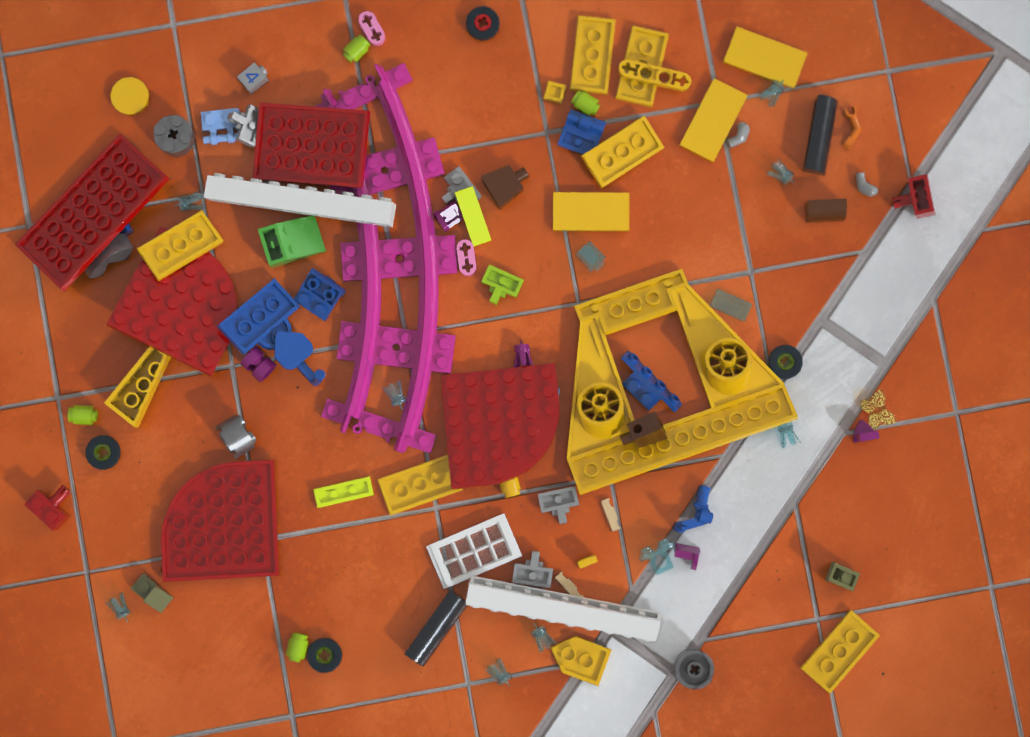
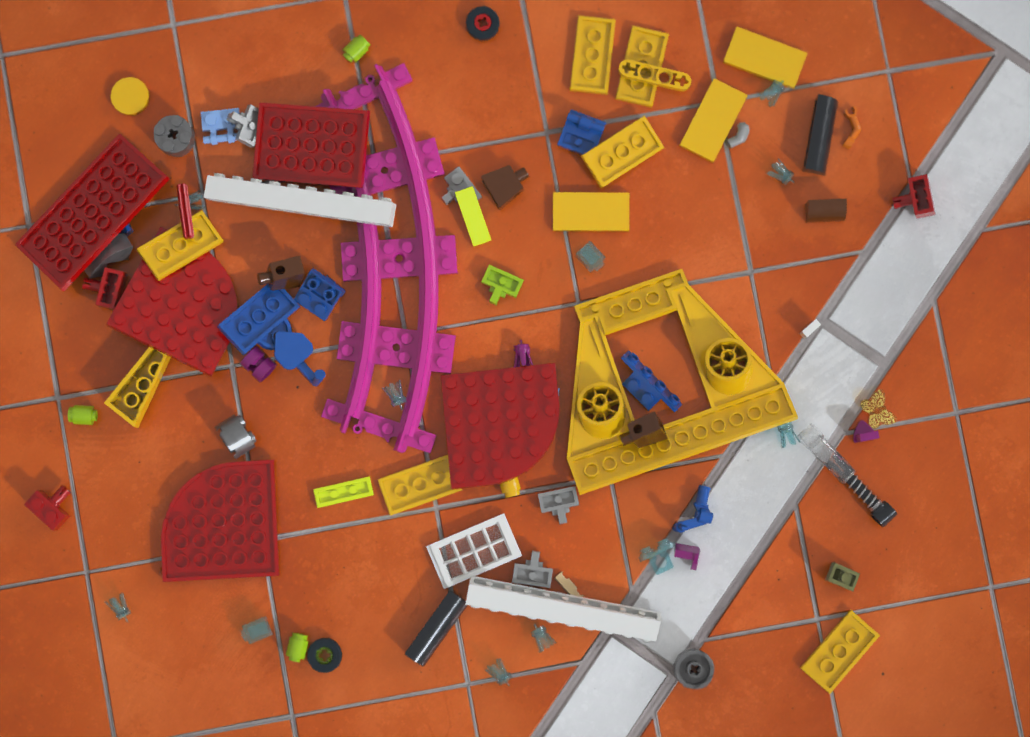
(109, 288): none -> red brick
(109, 460): black bush -> none
(152, 593): olive slope -> none
(185, 211): none -> red axle
(253, 78): light grey brick -> none
(256, 630): none -> clear light blue brick
(283, 274): none -> reddish brown torso
(291, 241): bright green slope -> none
(375, 26): bright pink beam -> none
(448, 216): magenta tile -> none
(461, 259): bright pink beam -> none
(554, 92): yellow tile -> none
(582, 659): yellow tile -> none
(585, 103): lime brick -> none
(587, 561): yellow tile -> none
(610, 515): tan piece -> none
(730, 305): clear light blue tile -> none
(791, 369): black bush -> none
(810, 328): none -> white tile
(814, 440): none -> piece
(864, 187): light grey arm -> none

